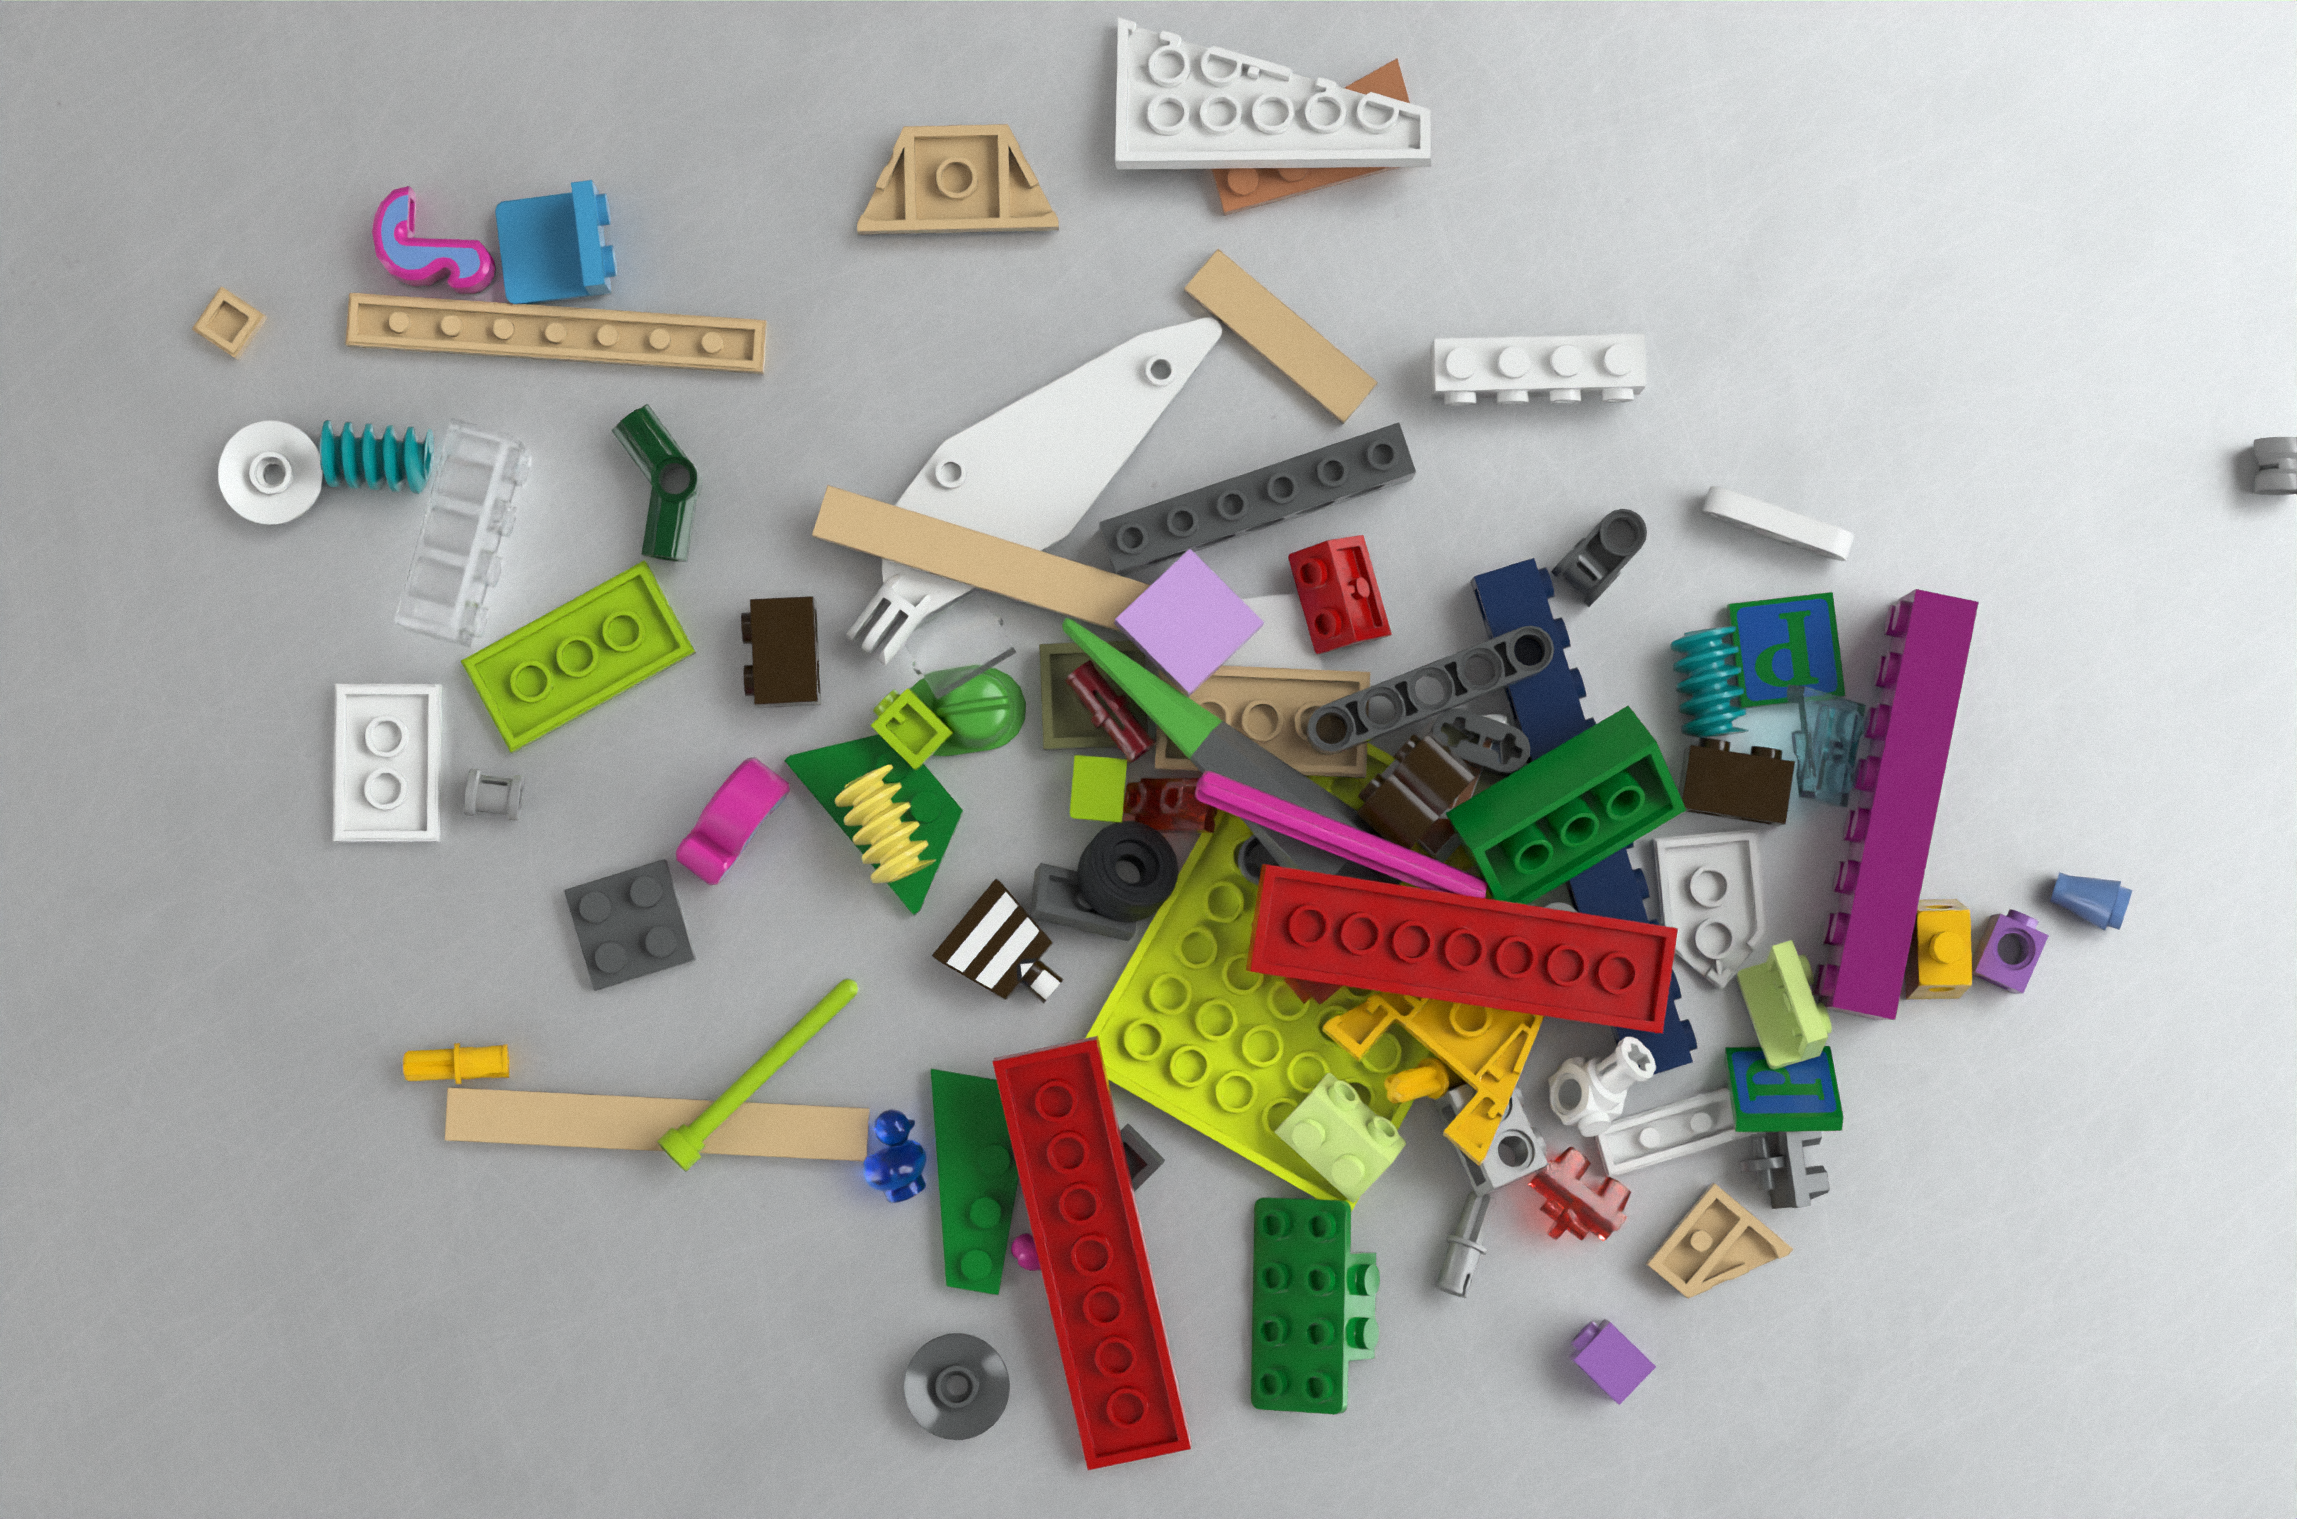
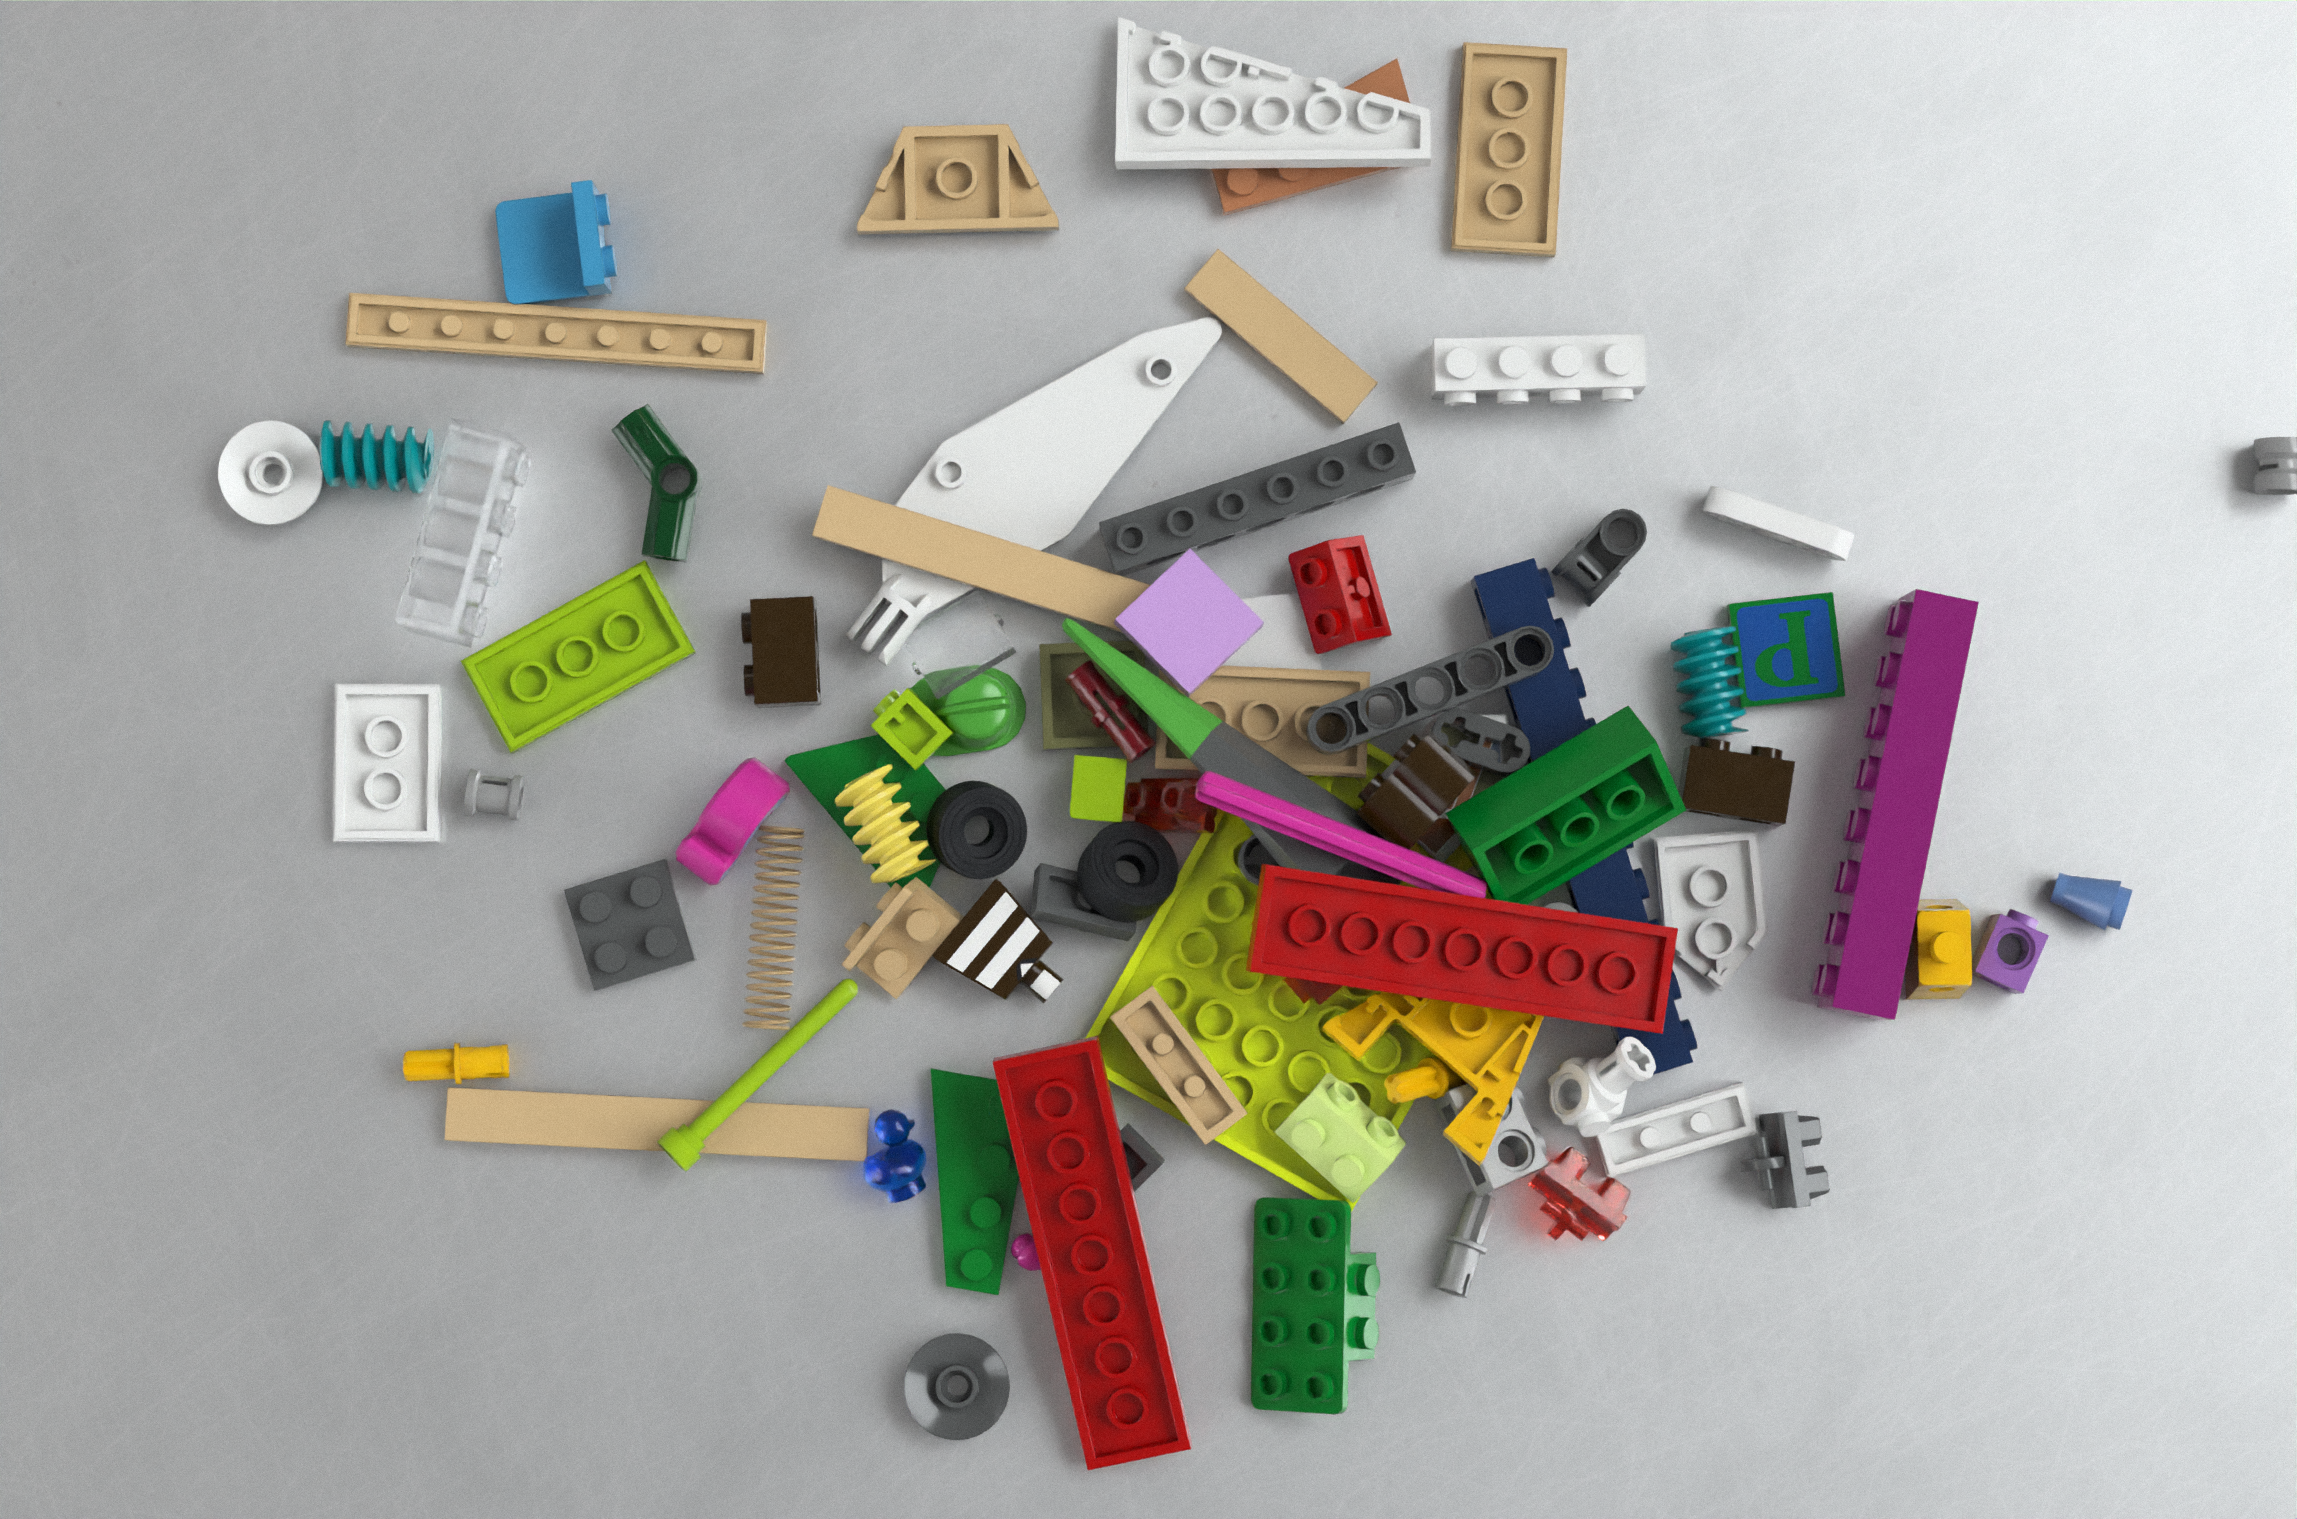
(229, 323): tan tile -> none
(425, 259): dark pink animal -> none
(788, 833): none -> tan piece
(902, 937): none -> tan bracket
(1005, 836): none -> black tyre
(1178, 1065): none -> tan plate
(1508, 149): none -> tan tile
(1610, 1359): medium lavender brick -> none
(1714, 1245): tan wing -> none
(1783, 1007): yellowish green bracket -> none
(1784, 1098): tile -> none
(1826, 744): clear light blue wing -> none

